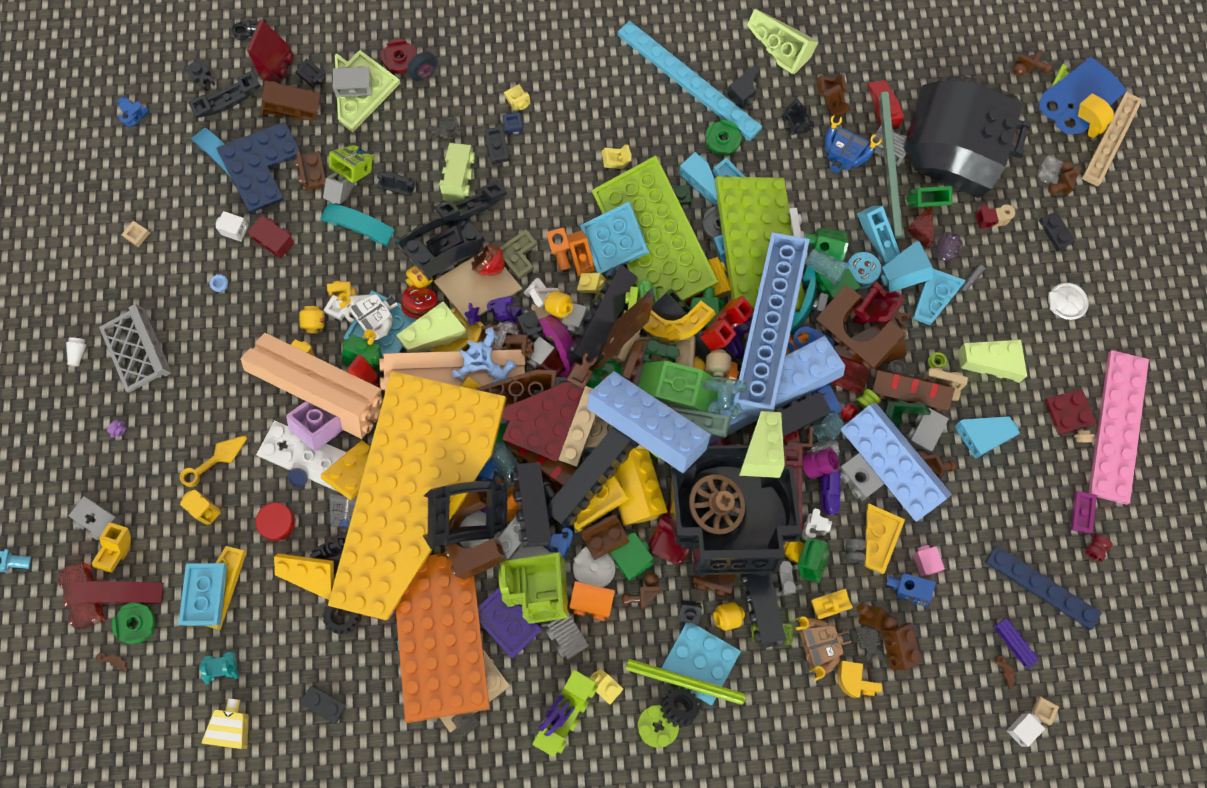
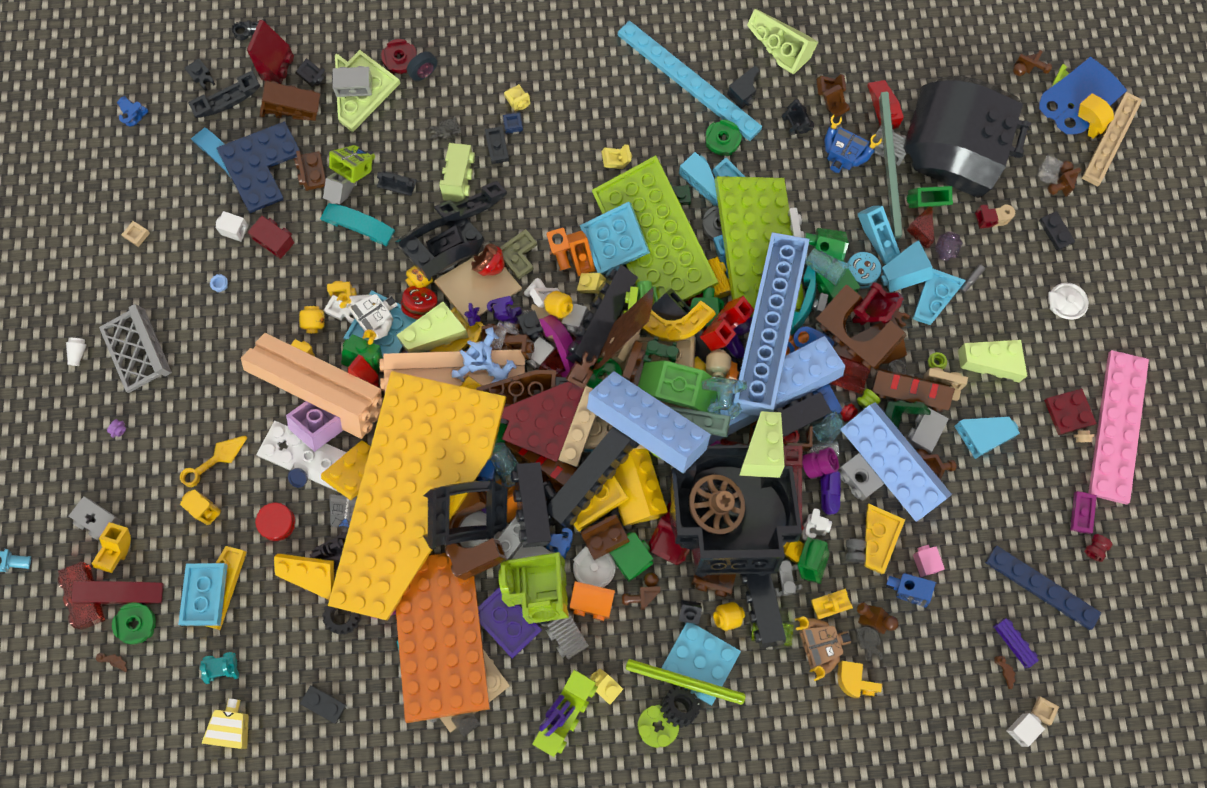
(901, 647): reddish brown bracket -> none

